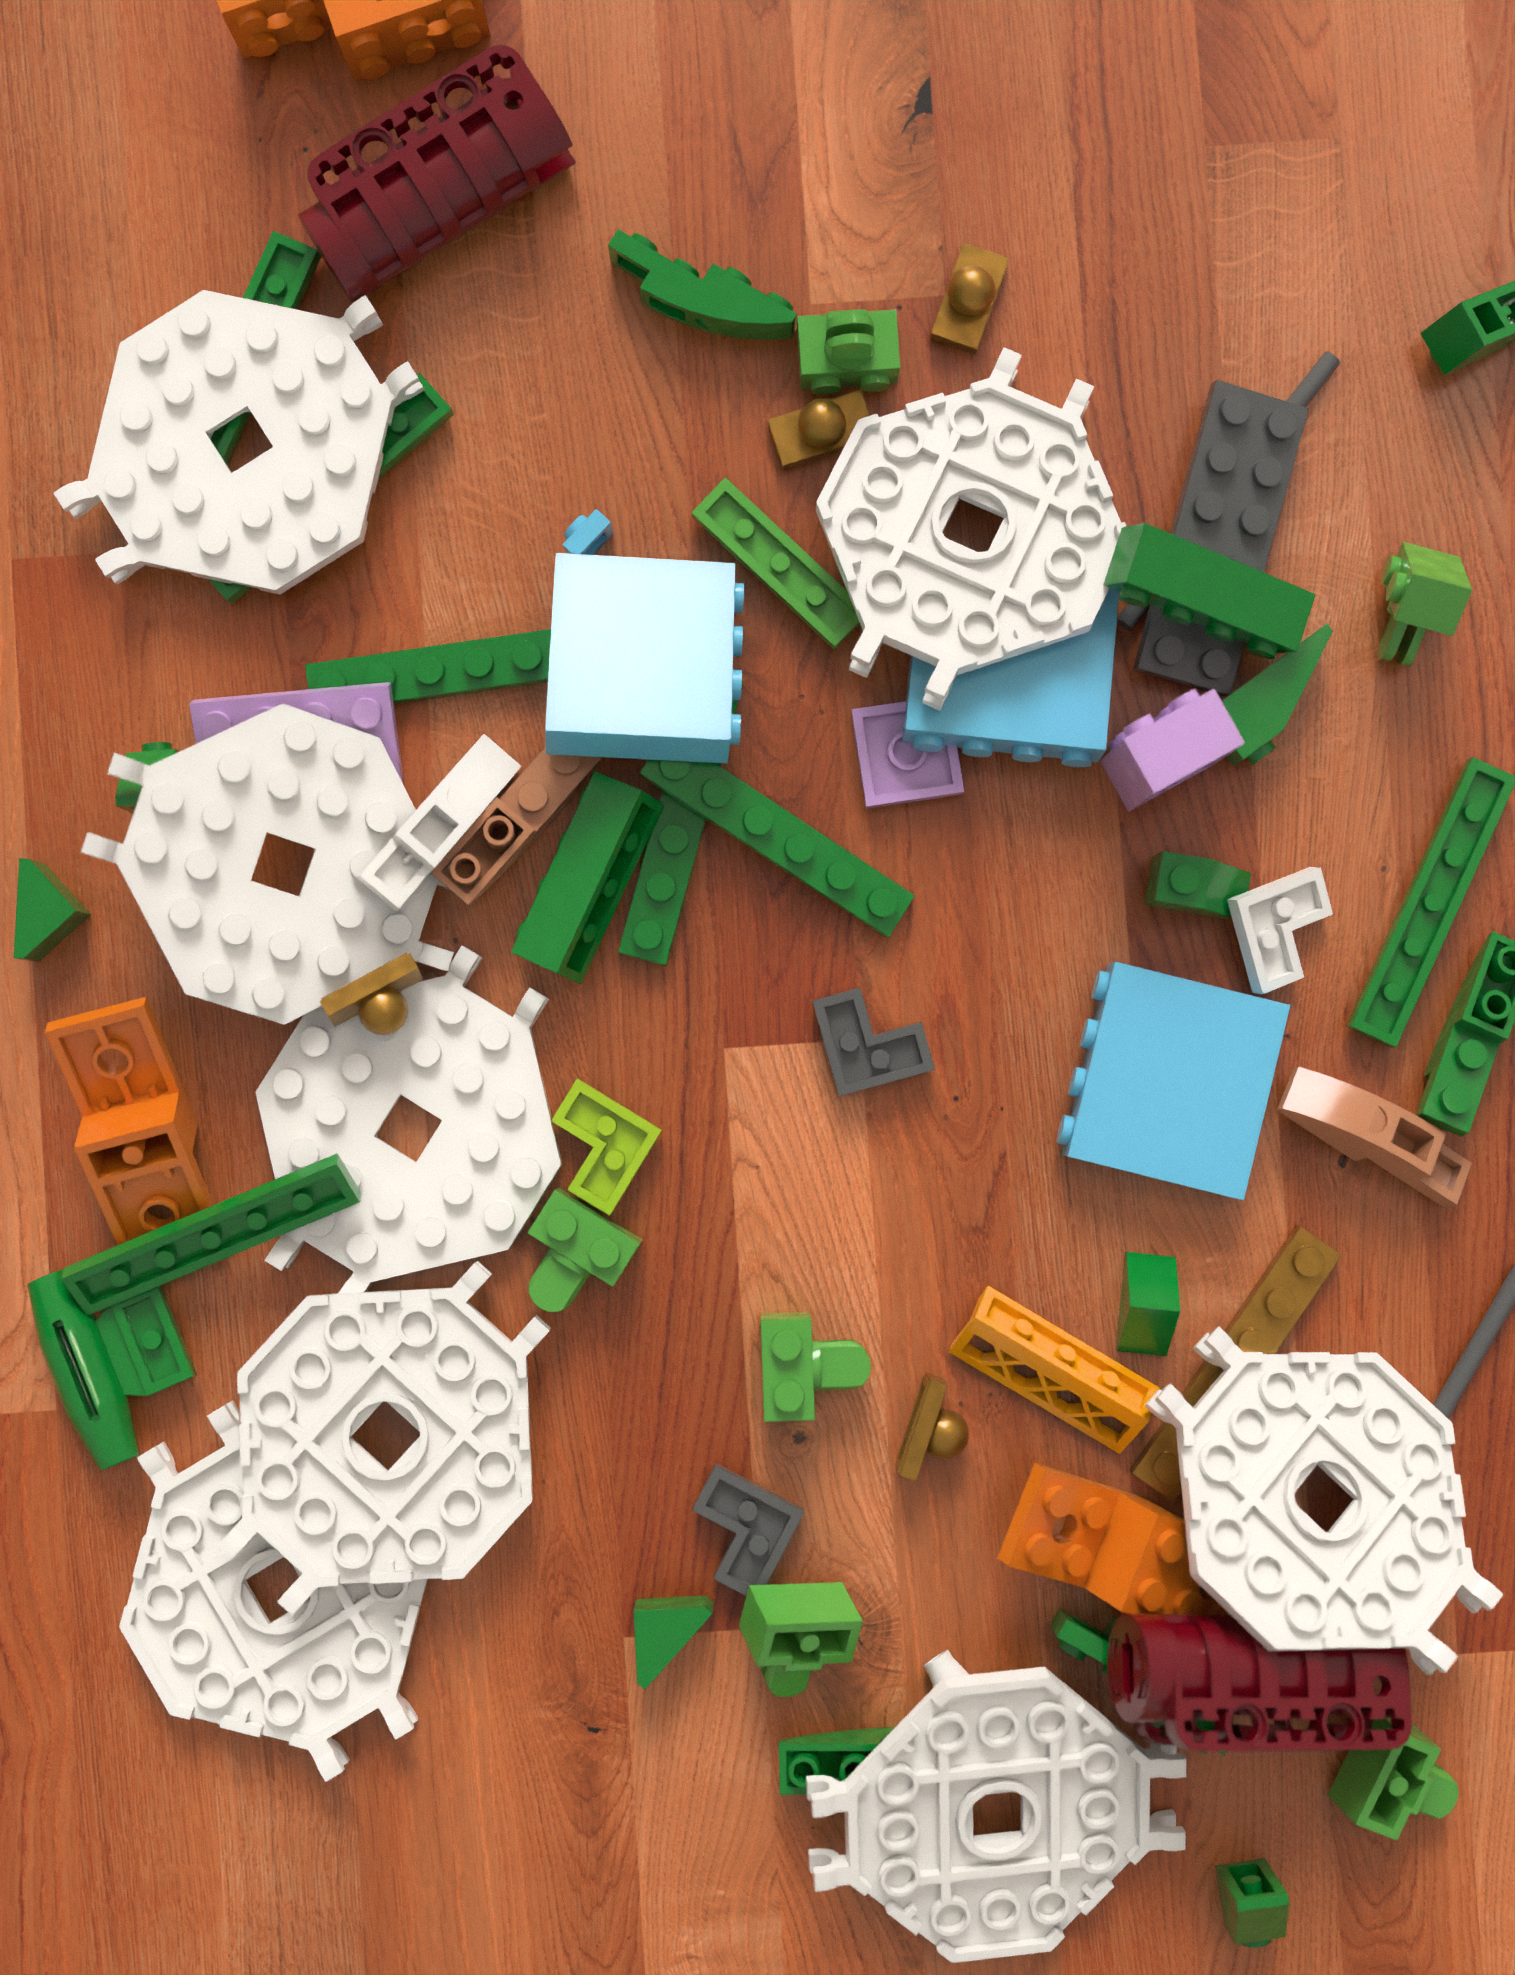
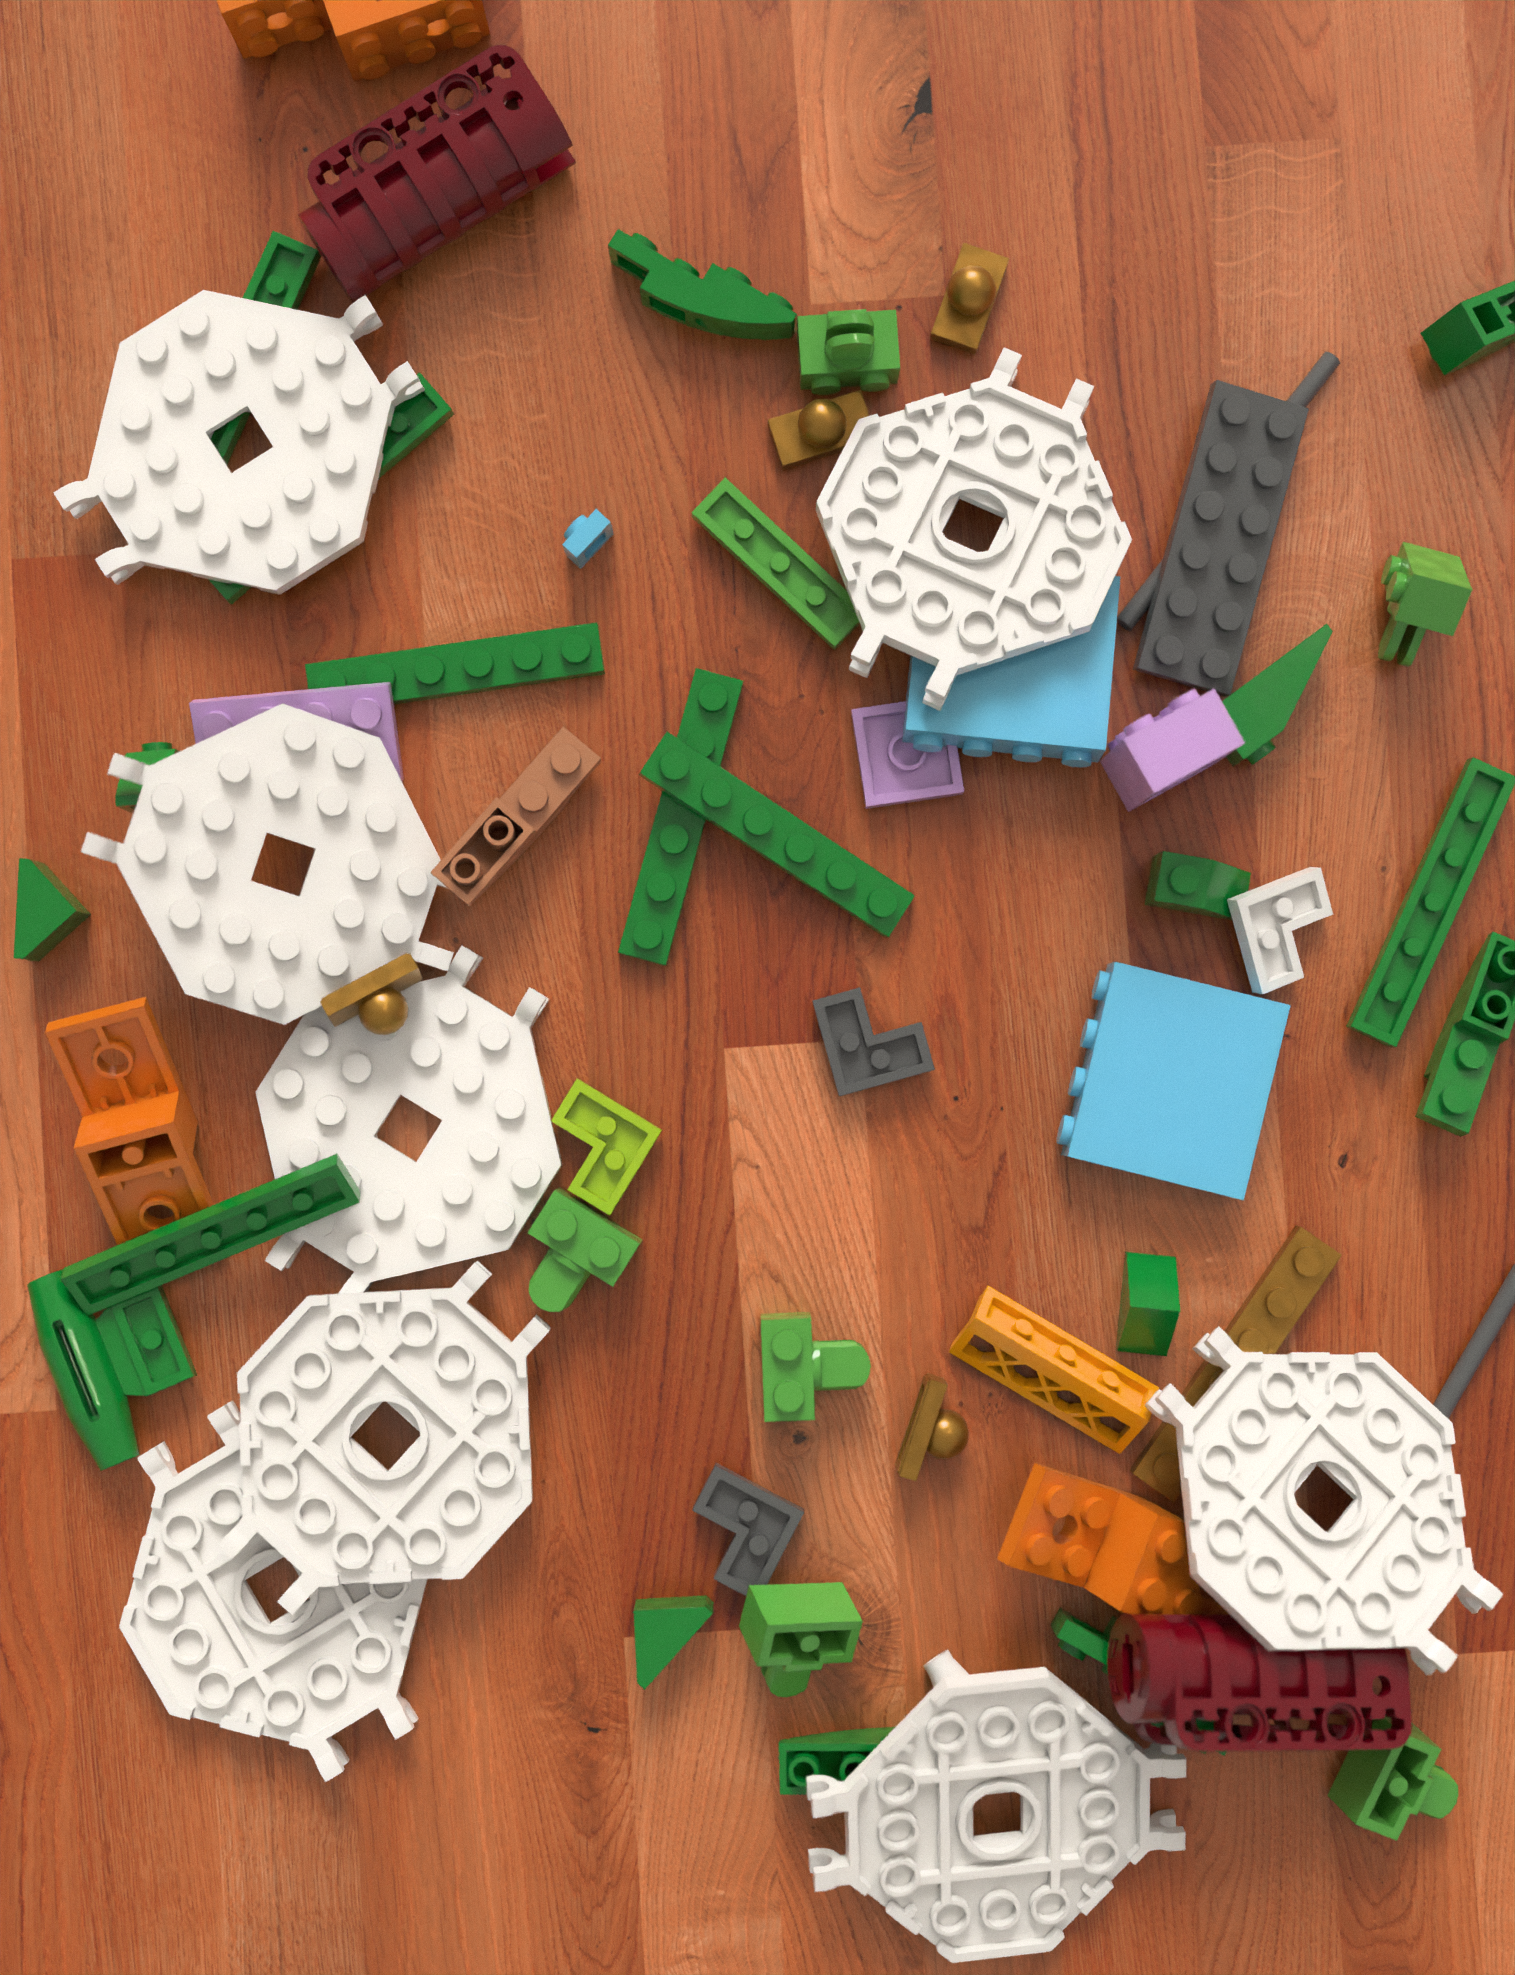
(439, 822): white slope -> none
(587, 877): green brick -> none
(644, 659): brick -> none
(1208, 590): green brick -> none
(1252, 1902): green slope -> none
(1376, 1129): nougat slope -> none

